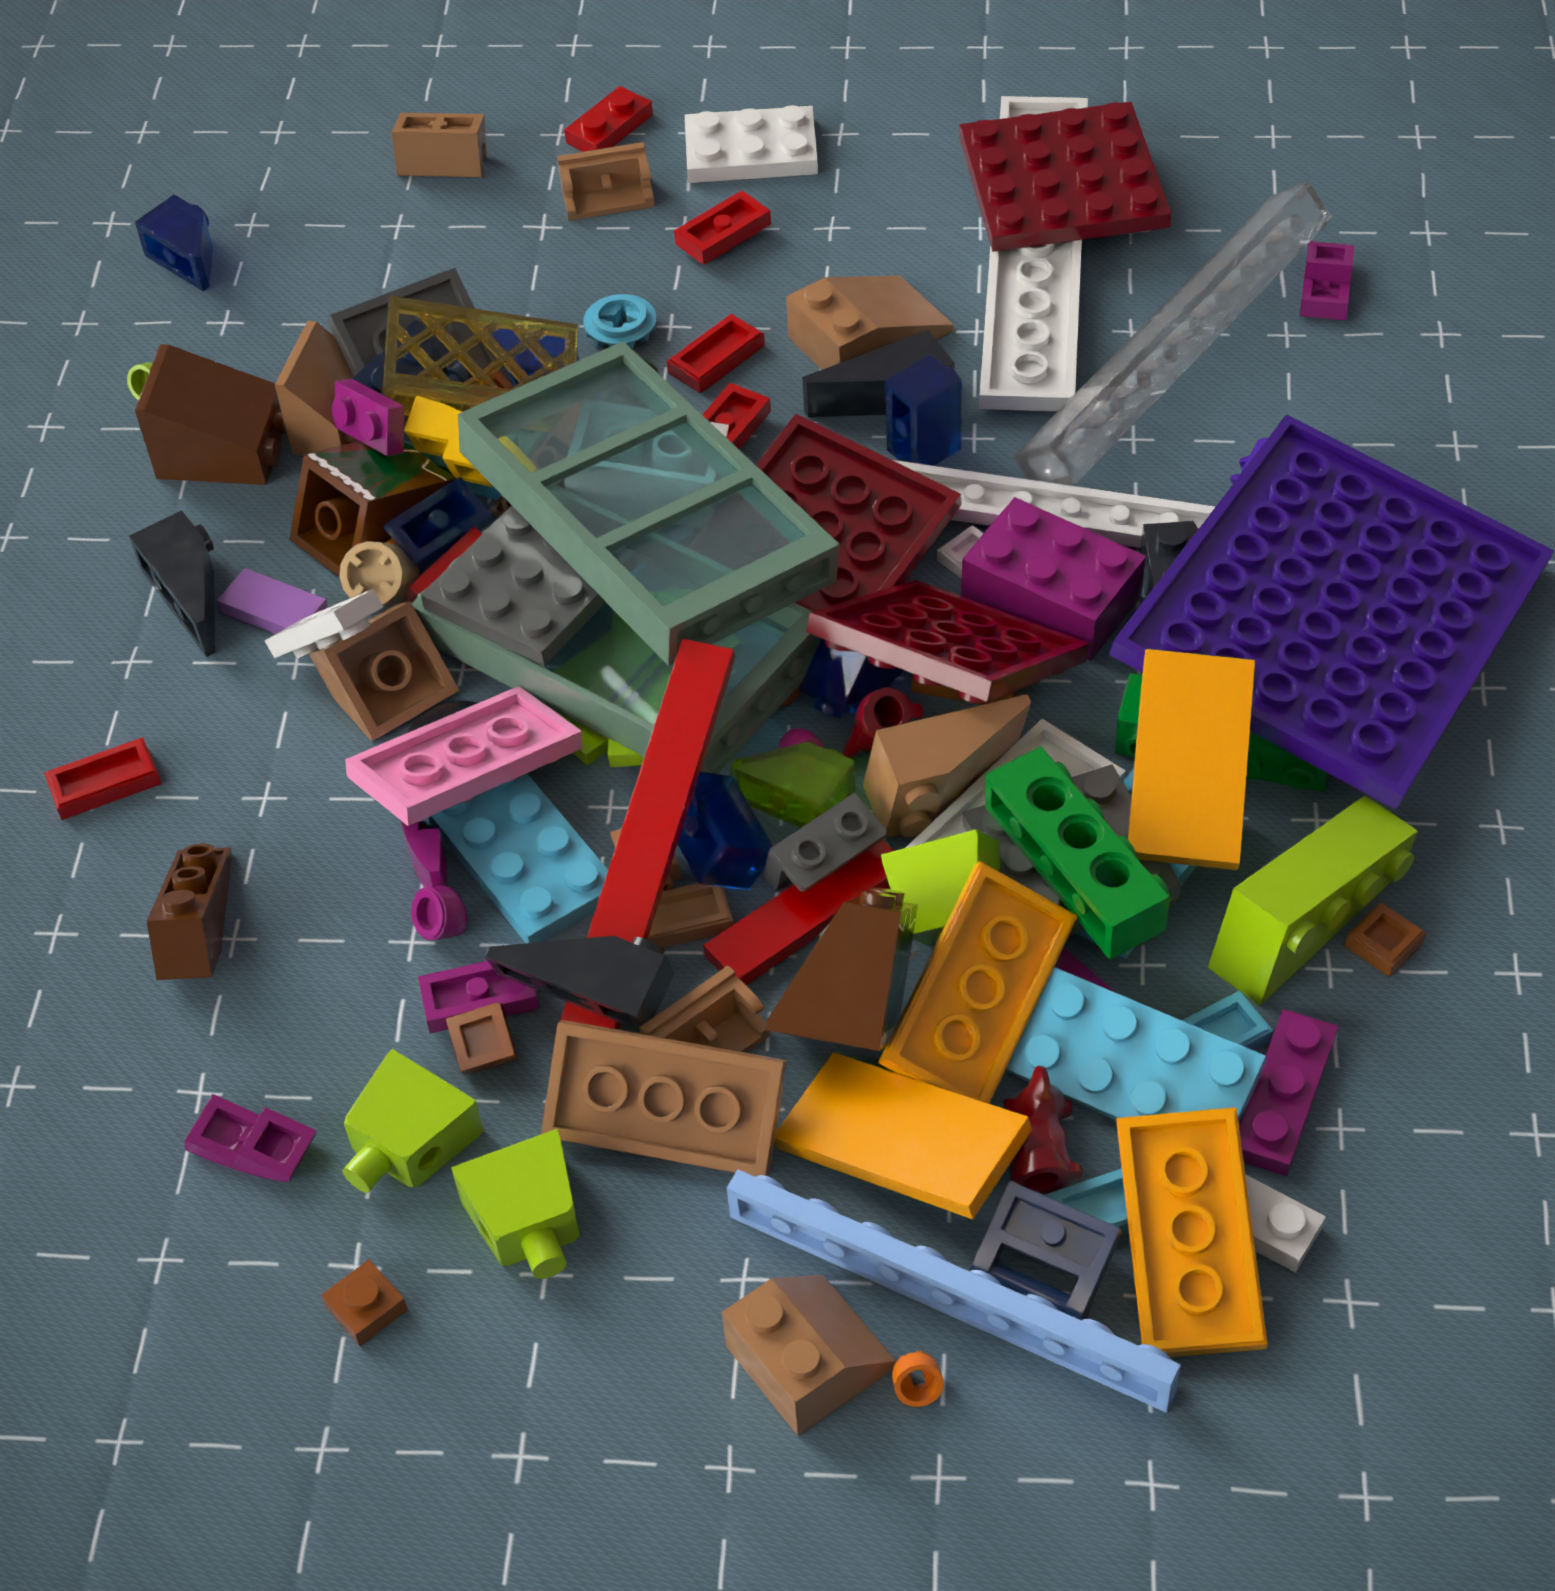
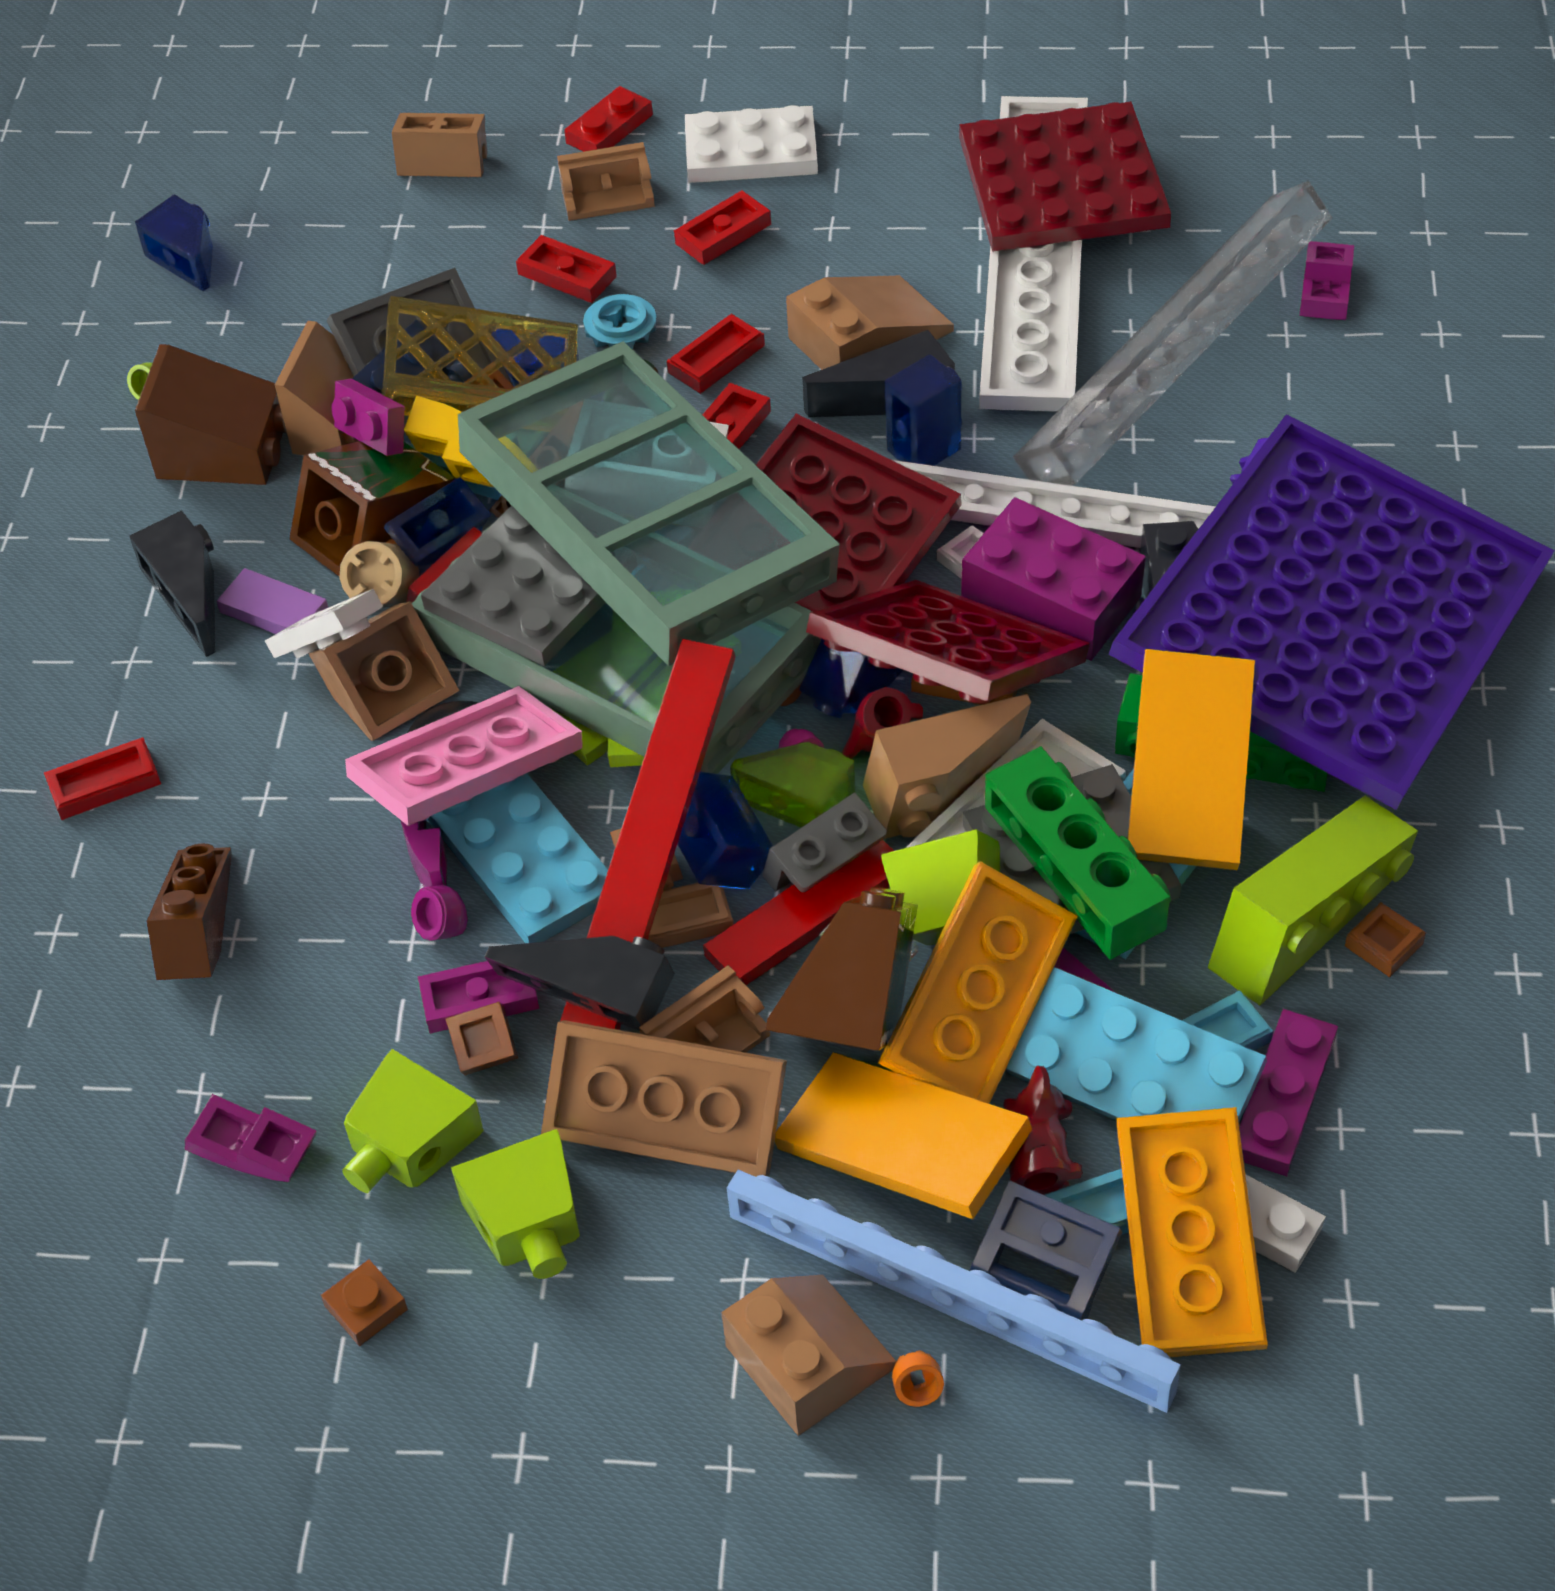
(566, 268): none -> red plate

